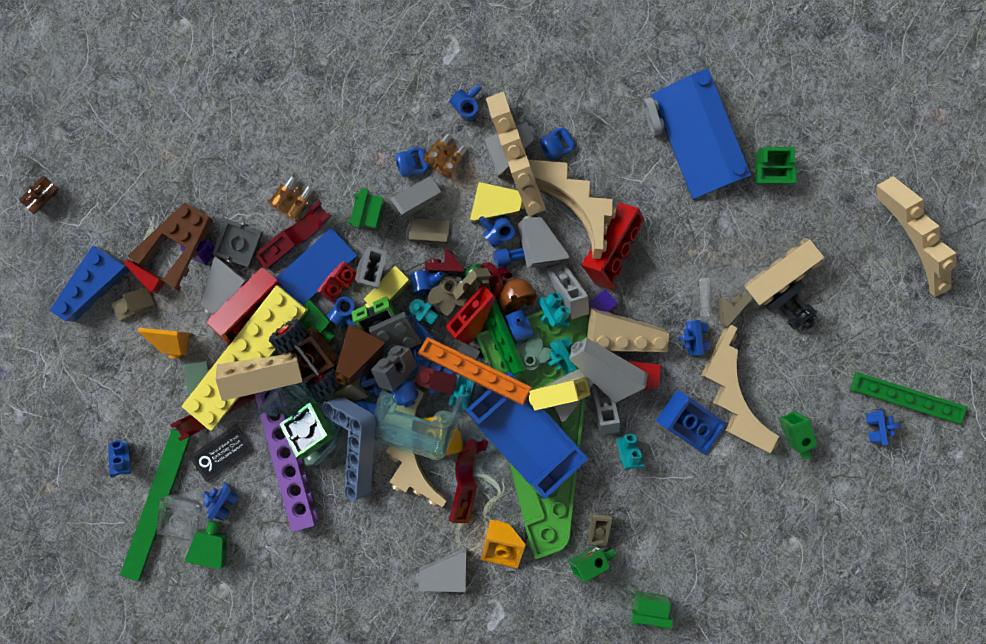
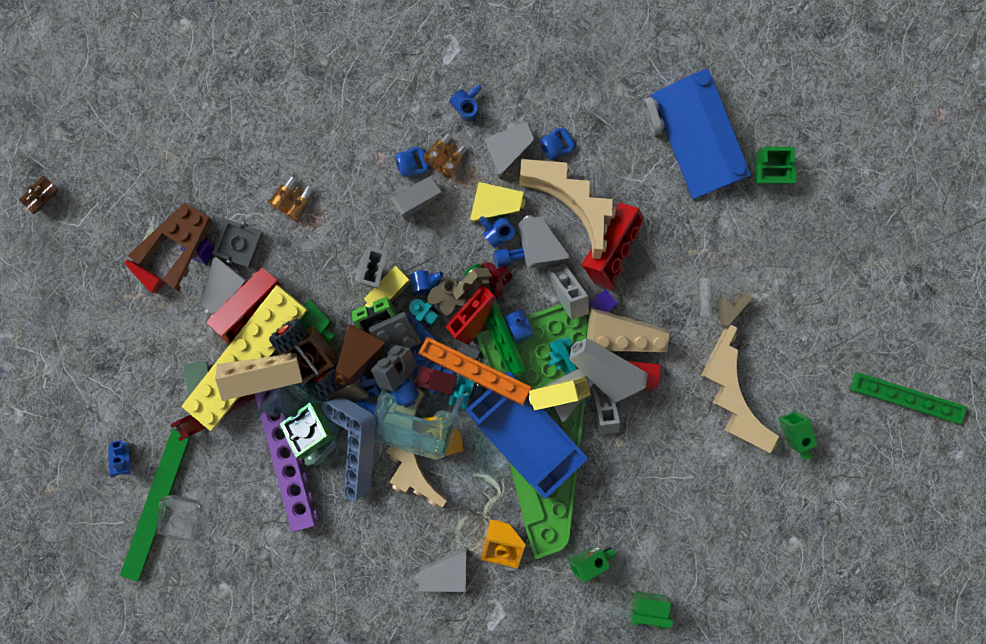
(88, 283): blue wedge -> none
(133, 303): dark tan slope -> none
(166, 341): light orange slope -> none
(208, 547): green torso -> none
(216, 509): blue hips -> none
(221, 453): piece -> none
(293, 236): dark red piece -> none
(314, 266): blue tile -> none
(338, 279): red slope -> none
(340, 317): blue piece -> none
(367, 211): green plate -> none
(429, 231): dark tan panel -> none
(450, 264): dark red slope -> none
(466, 485): dark red piece -> none
(515, 154): tan arch -> none
(515, 294): dark orange cylinder -> none
(533, 349): sand green plate -> none
(553, 312): teal hips -> none
(599, 529): dark tan slope -> none
(629, 452): teal hips -> none
(691, 422): blue slope -> none
(693, 337): blue hips -> none
(784, 272): tan wedge -> none
(805, 318): black tile -> none
(881, 435): blue hips -> none
(923, 232): tan arch -> none

